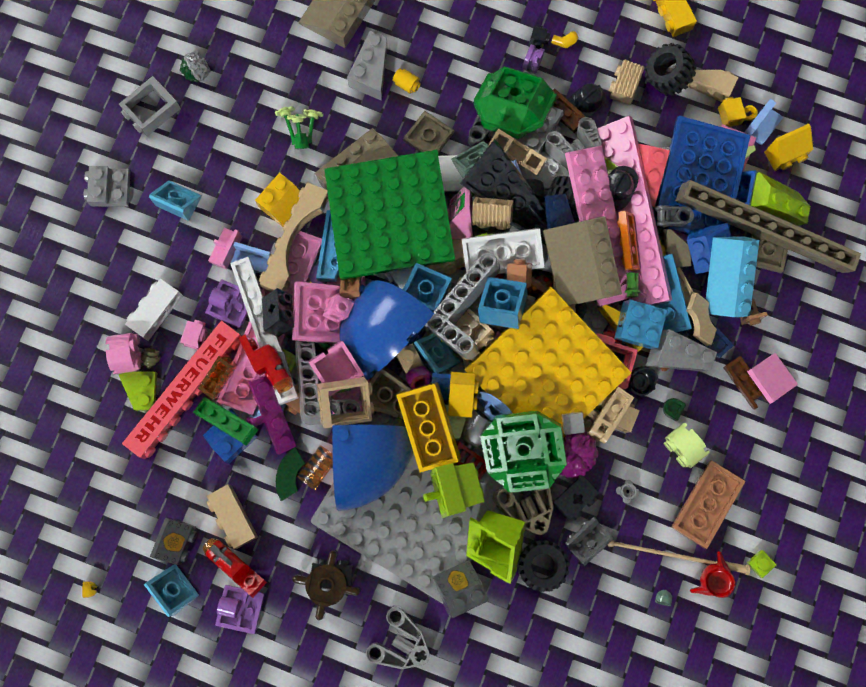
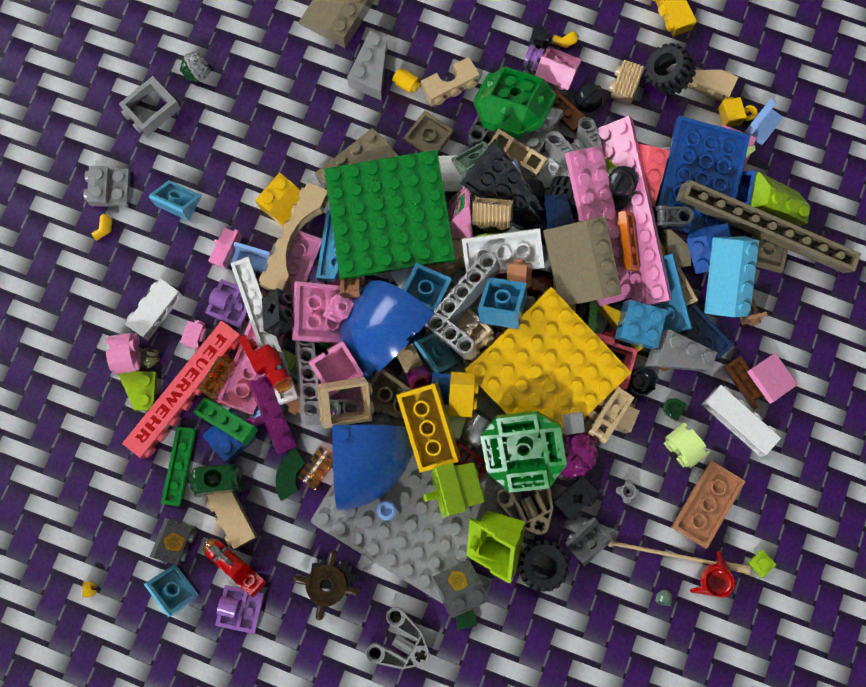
(104, 227): none -> yellow arm
(179, 466): none -> green tile
(216, 480): none -> dark green piece
(300, 139): plant -> none
(386, 510): none -> light blue plate
(438, 91): none -> tan arch
(466, 620): none -> dark green tile
(492, 405): light blue shield -> none
(558, 68): none -> bright pink slope
(591, 315): none -> bright green plate
(632, 285): bright green pin -> none
(703, 327): tan tile -> none
(741, 420): none -> white brick
(790, 148): yellow slope -> none

